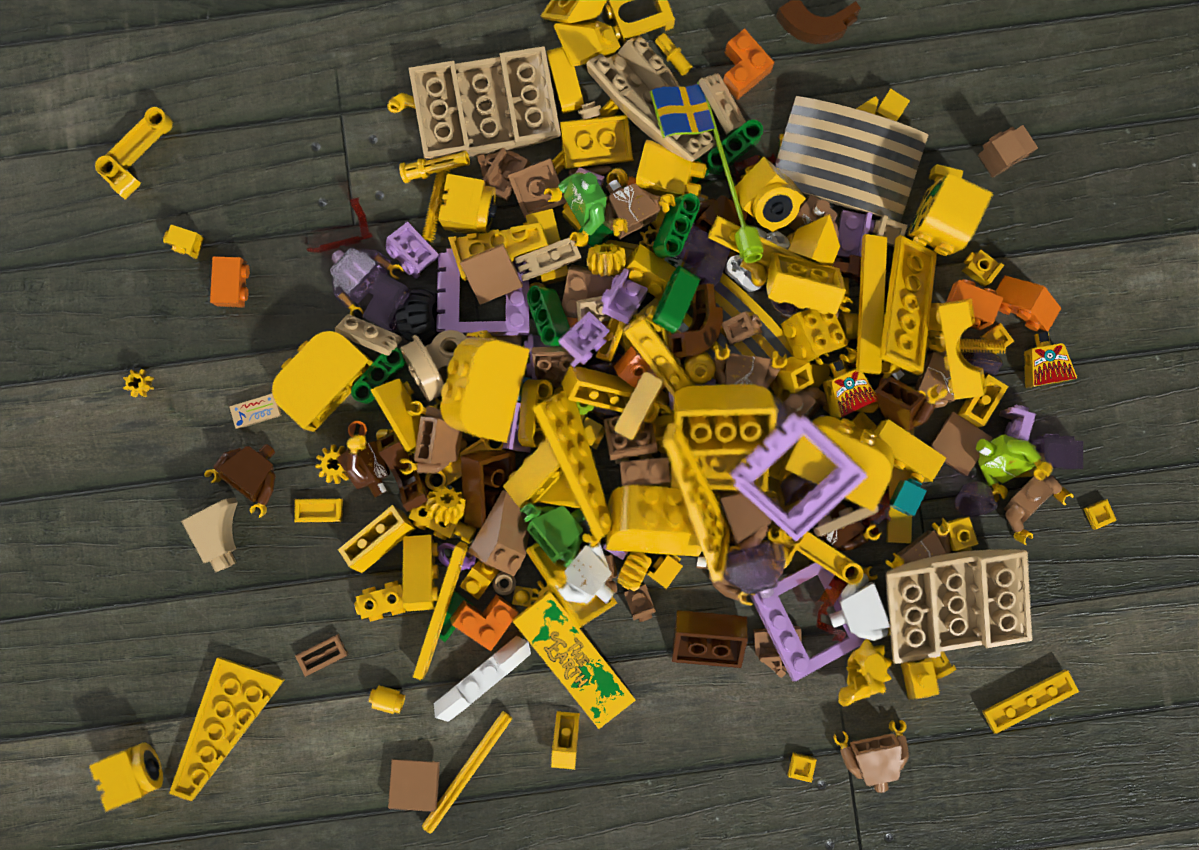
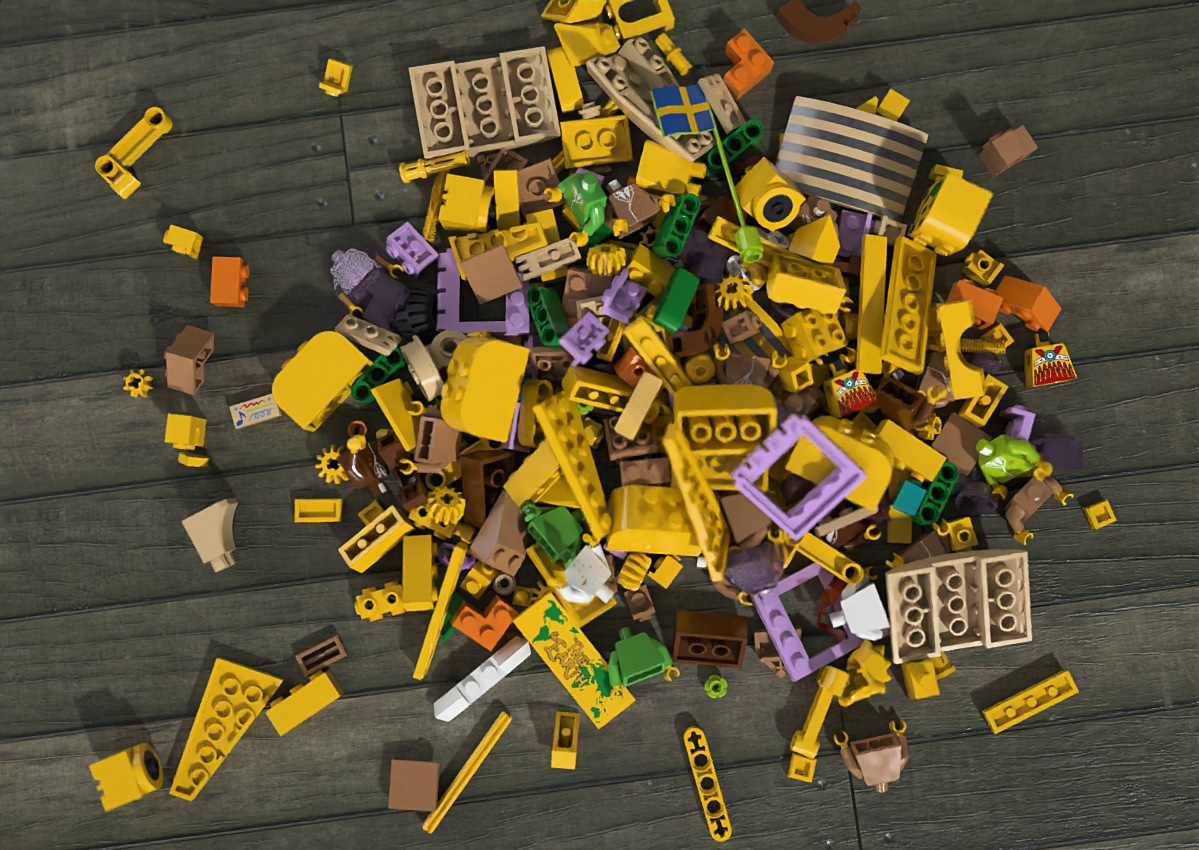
(185, 431): none -> yellow brick
(187, 359): none -> medium nougat brick
(193, 460): none -> yellow tile
(248, 473): reddish brown torso -> none
(304, 701): none -> yellow brick
(336, 77): none -> yellow bracket
(363, 228): clear red piece -> none
(371, 512): none -> yellow tile
(387, 699): yellow brick -> none
(400, 102): yellow arm -> none
(507, 198): none -> yellow tile
(618, 174): yellow plate -> none
(637, 659): none -> bright green torso
(709, 794): none -> yellow beam
(715, 680): none -> lime plate
(742, 292): none -> yellow gear
(830, 682): none -> yellow piece
(929, 428): none -> yellow gear
(943, 488): none -> green beam

